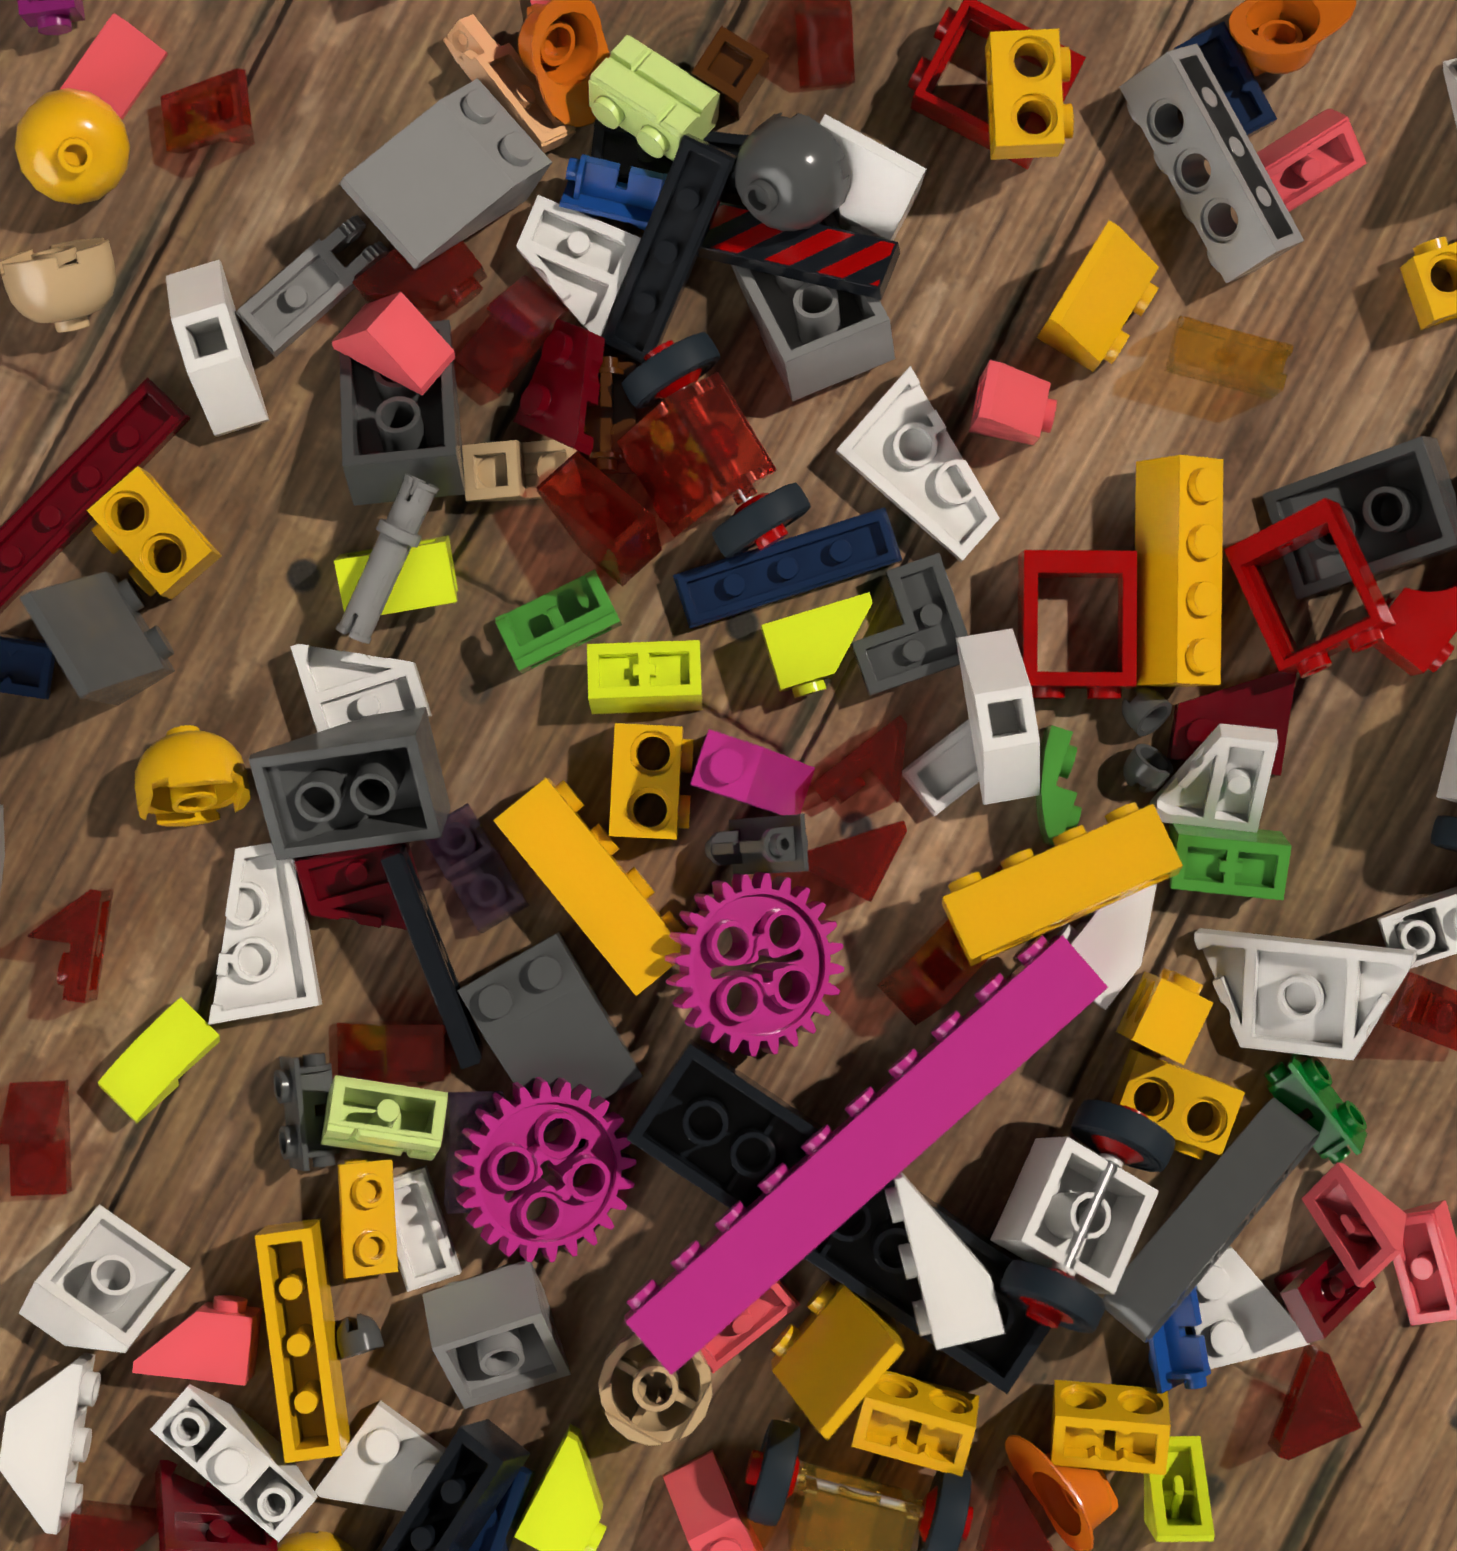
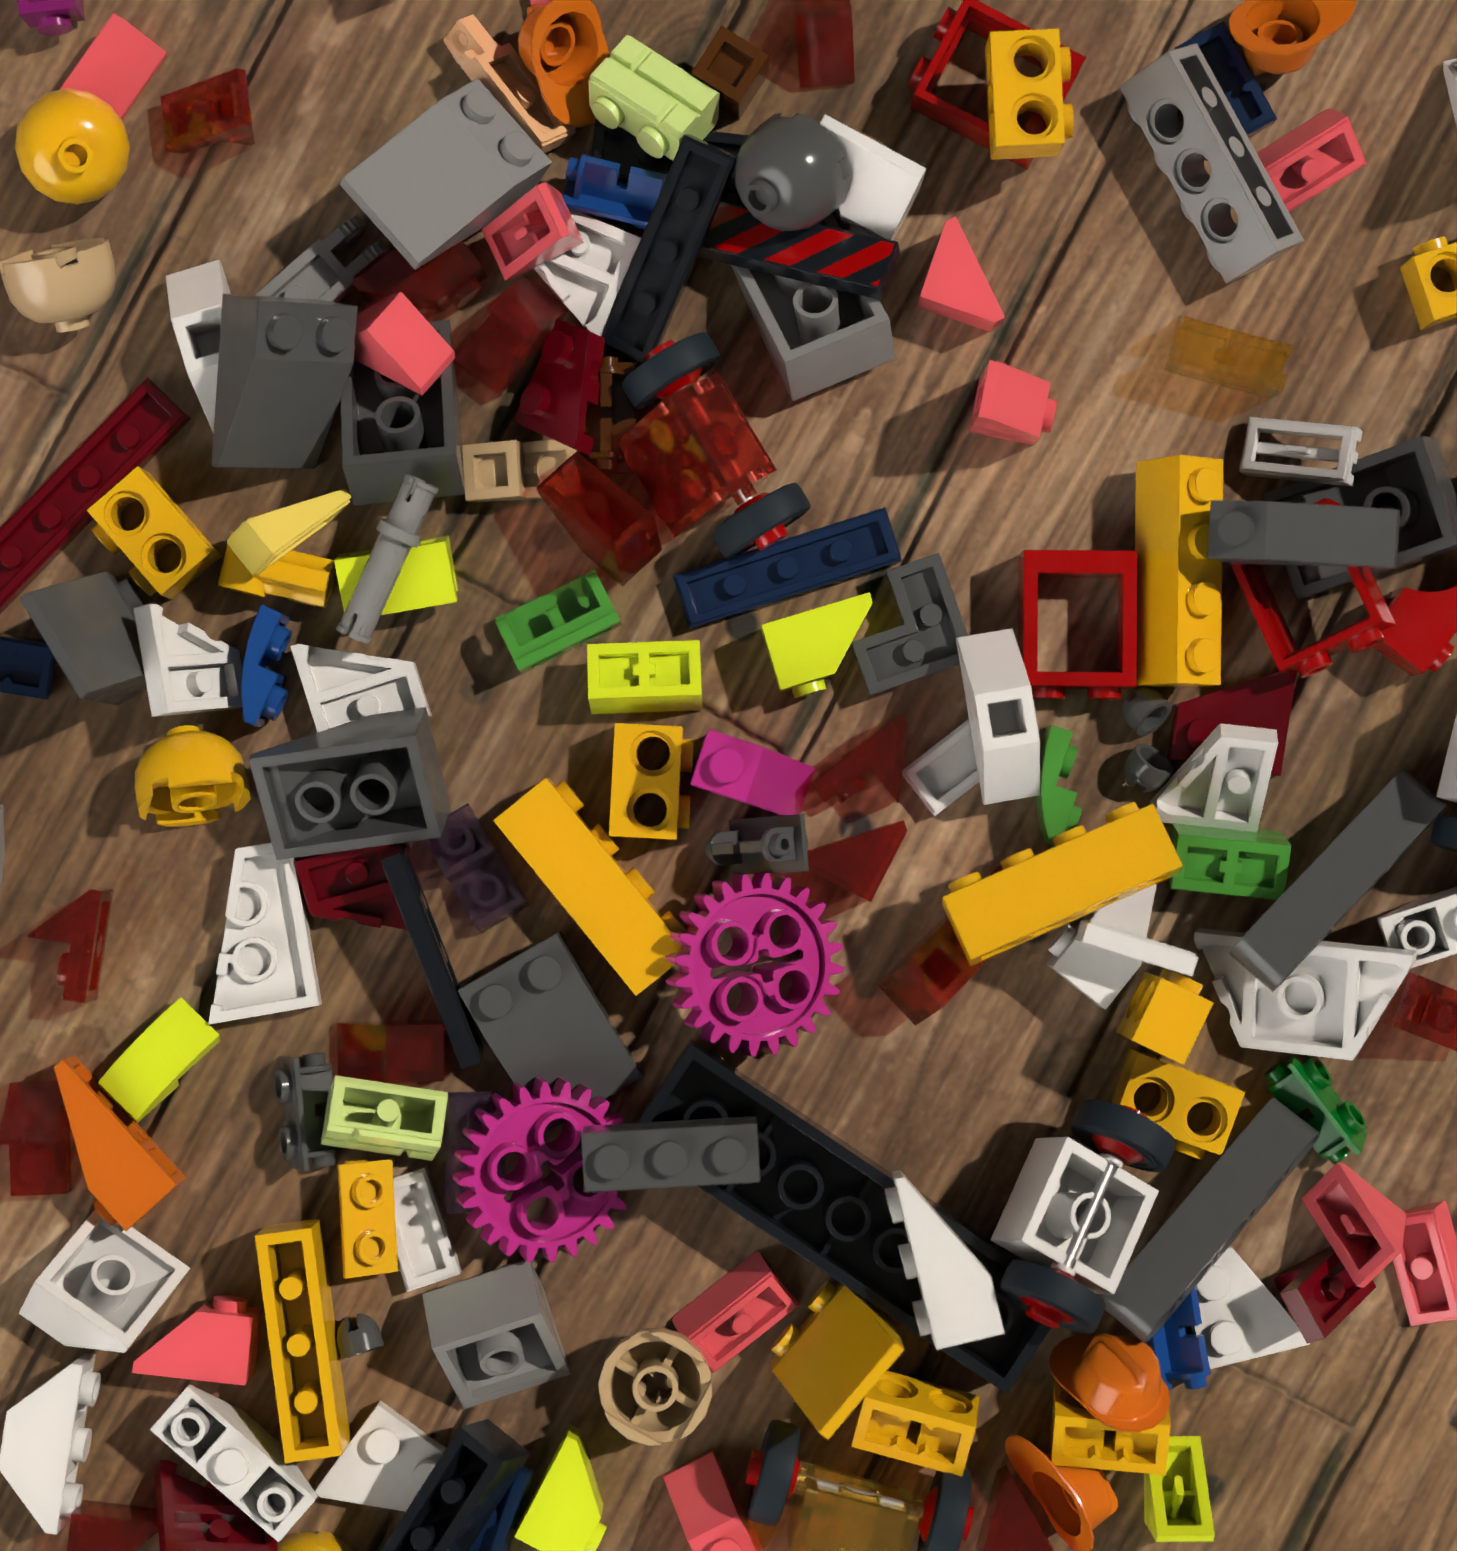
(116, 1155): none -> orange slope
(185, 666): none -> white wing
(261, 687): none -> blue slope
(274, 534): none -> light yellow slope
(279, 379): none -> dark grey slope
(293, 577): none -> yellow piece
(532, 231): none -> coral slope
(670, 1154): none -> dark grey brick
(864, 1152): dark pink brick -> none
(918, 468): white wing -> none
(957, 284): none -> coral slope
(1100, 300): yellow slope -> none
(1113, 1379): none -> orange piece
(1137, 947): none -> white tile
(1303, 534): none -> dark grey slope
(1313, 1408): clear red slope -> none
(1337, 880): none -> dark grey beam
(1344, 457): none -> white tile

